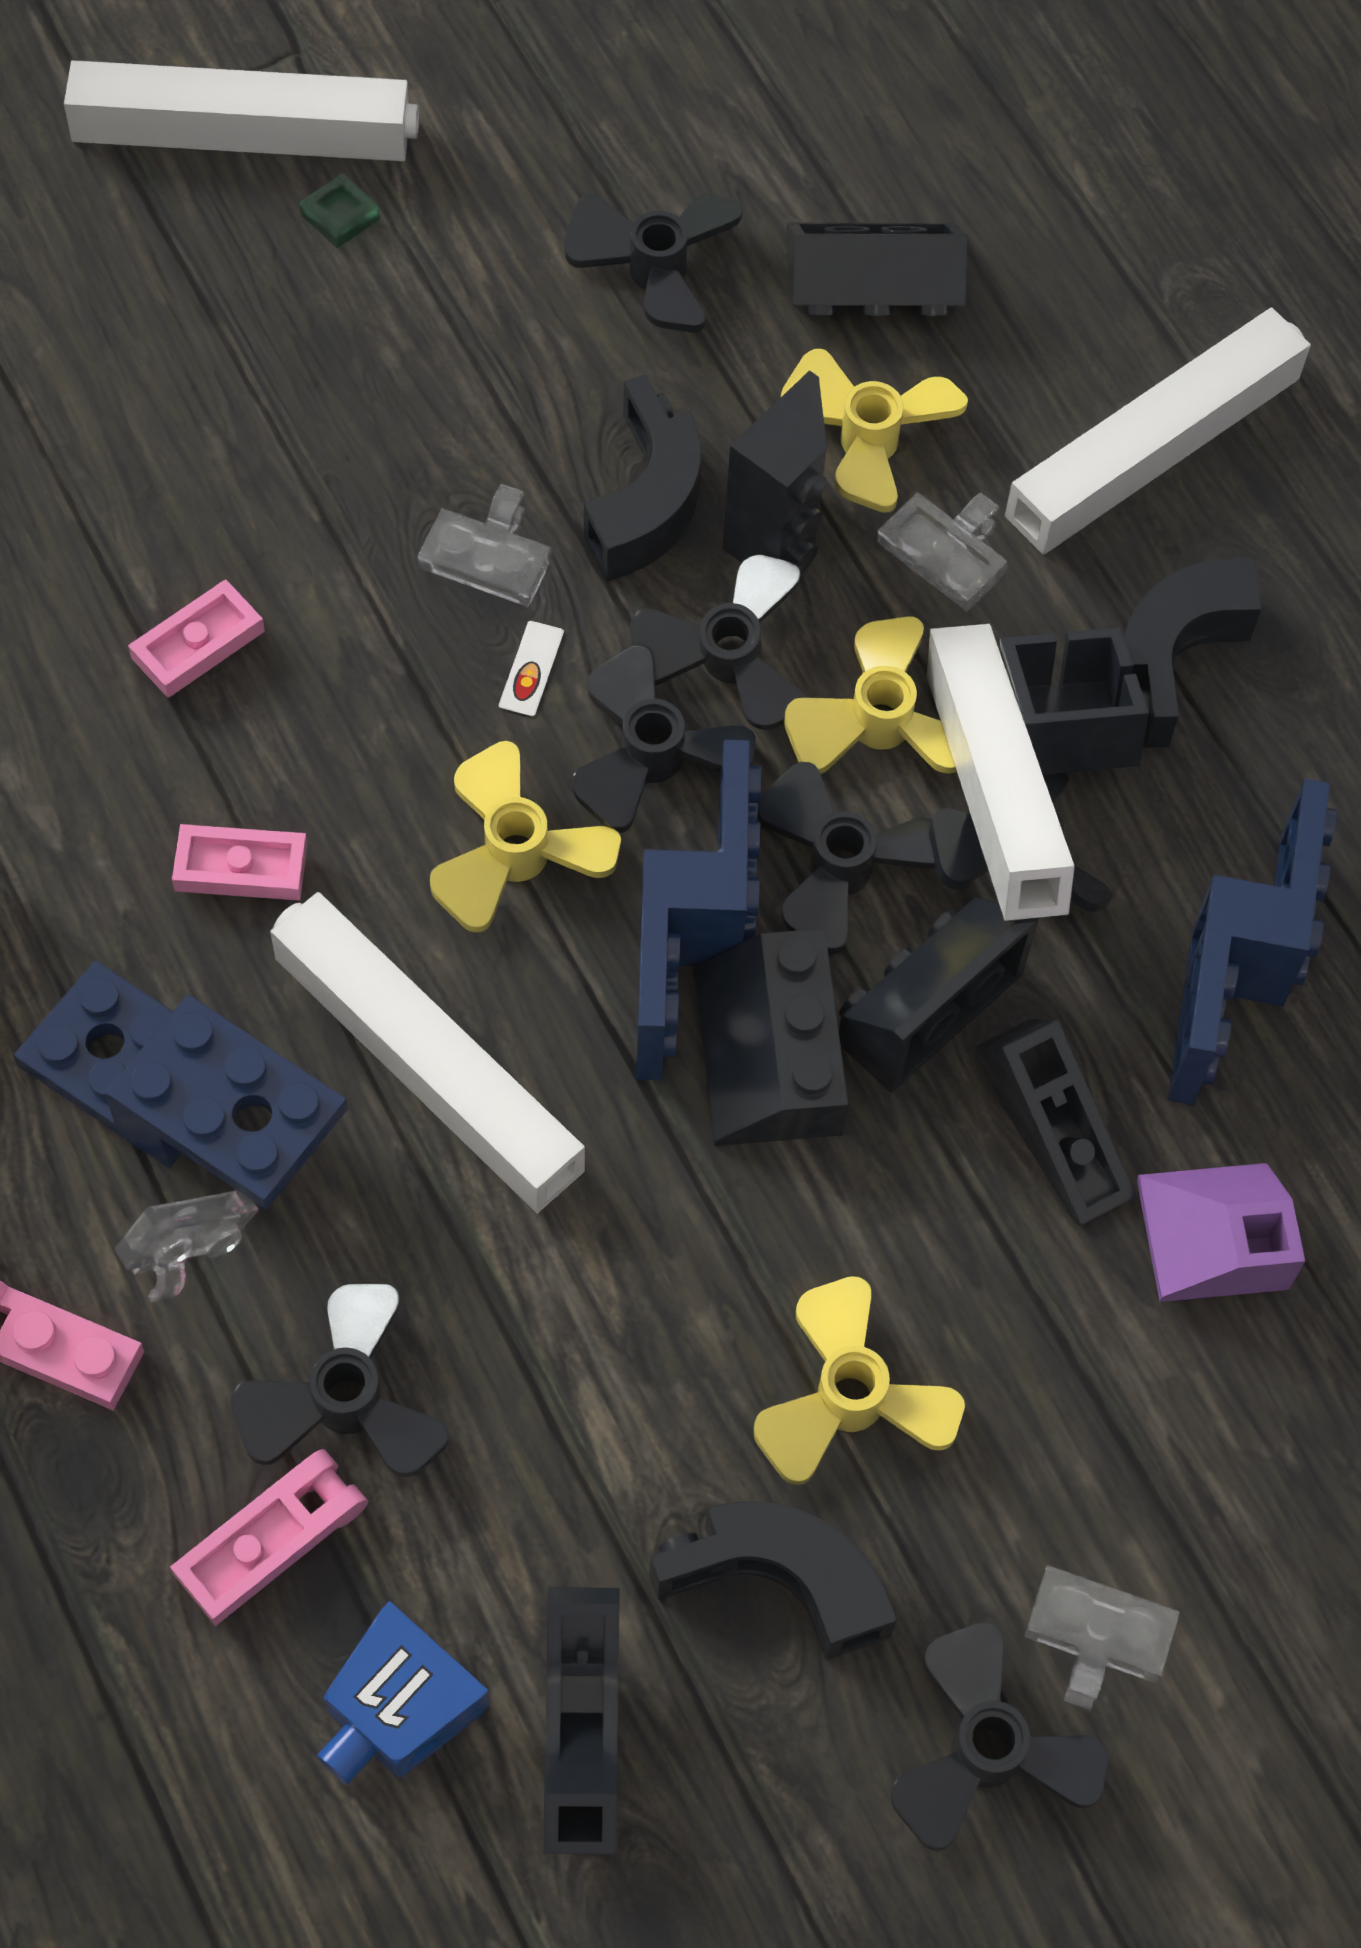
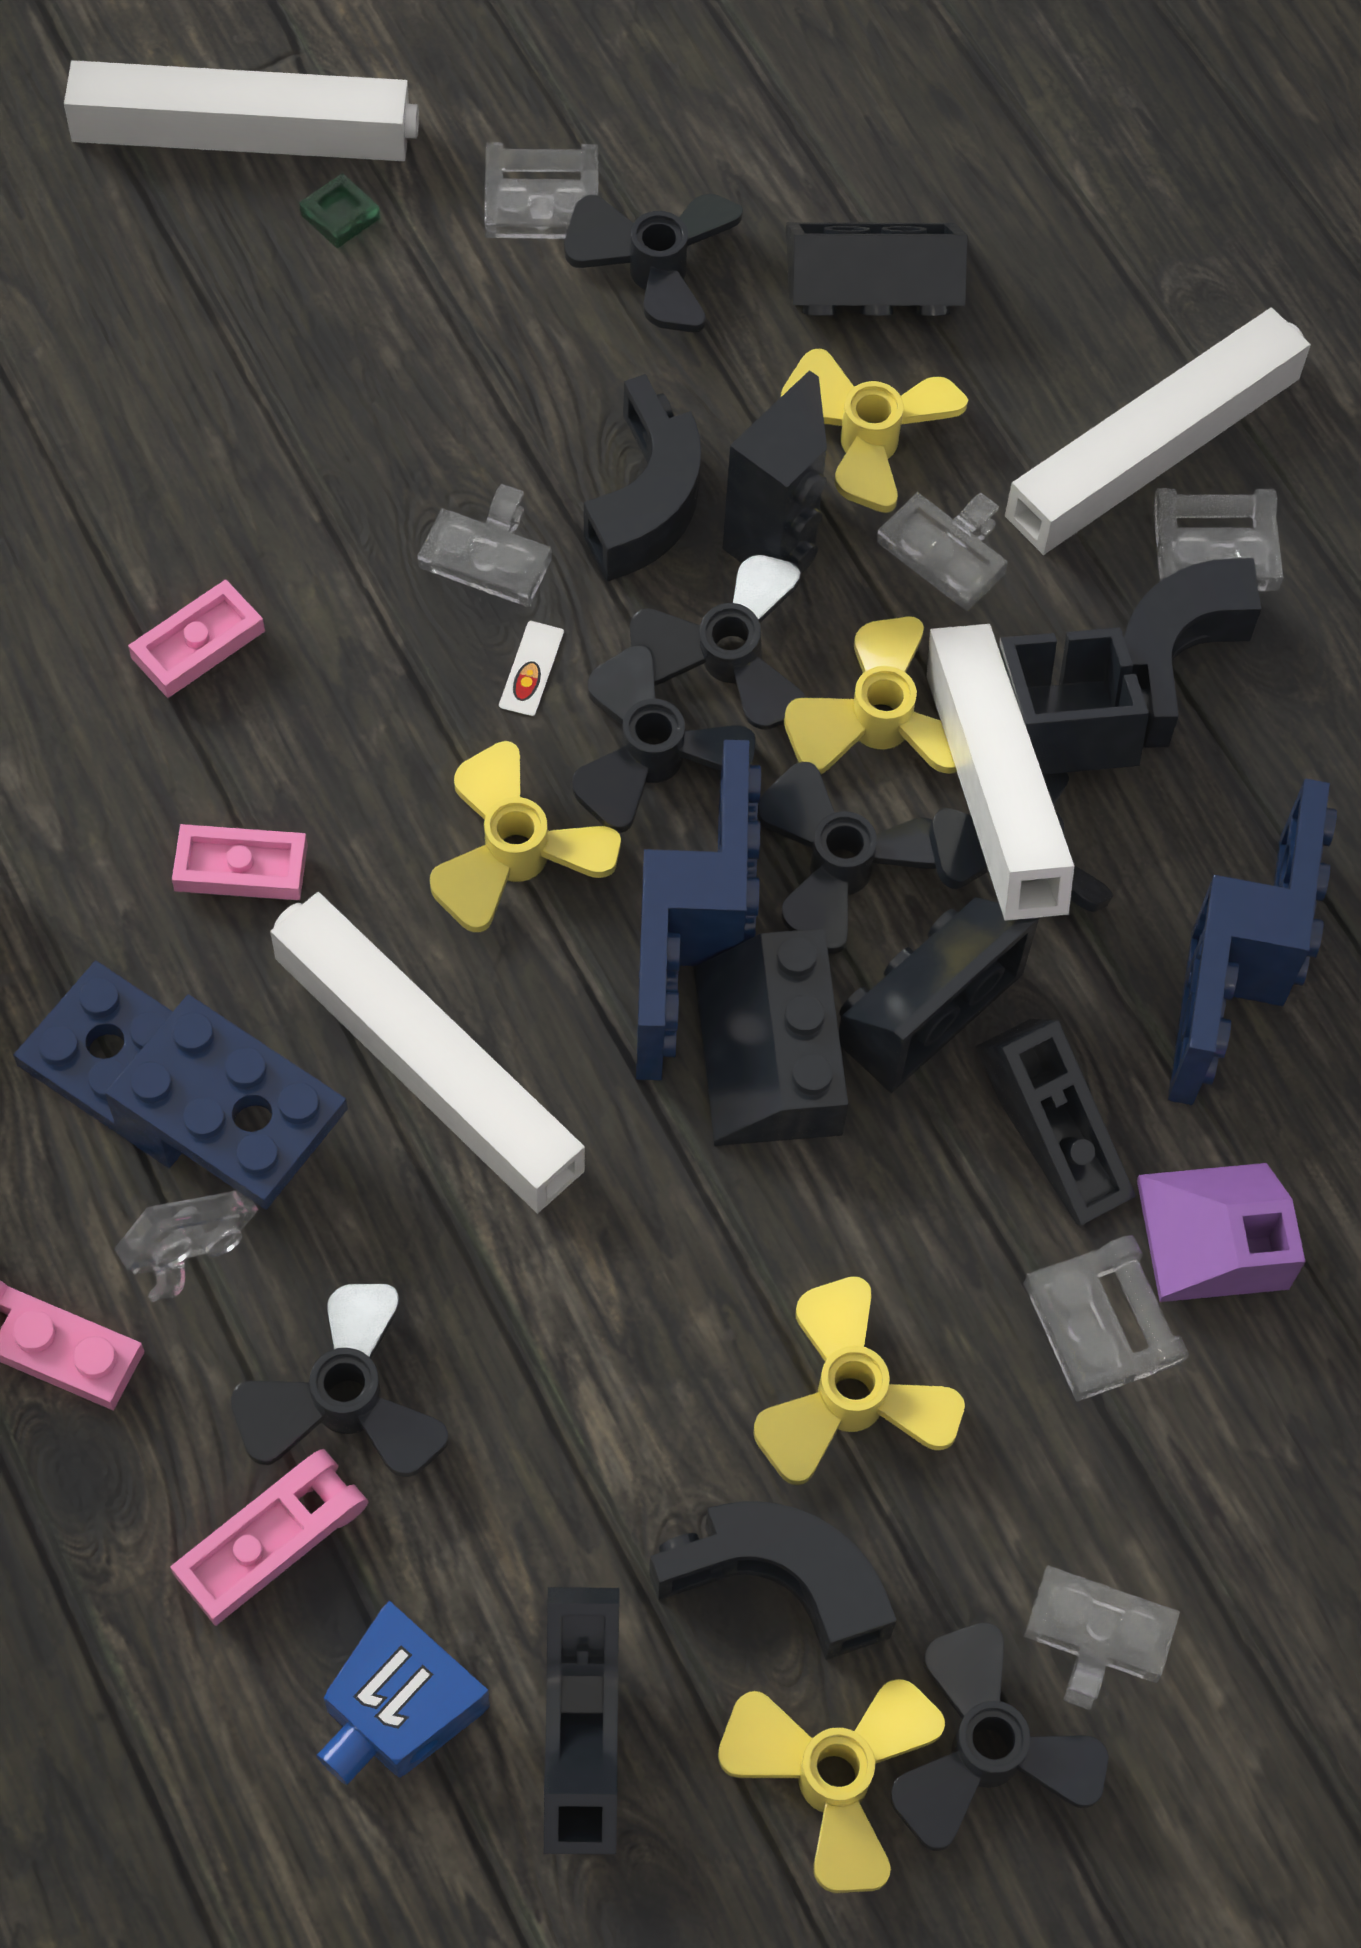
(536, 205): none -> clear plate
(769, 1744): none -> light yellow piece
(1085, 1327): none -> clear plate
(1189, 546): none -> clear plate

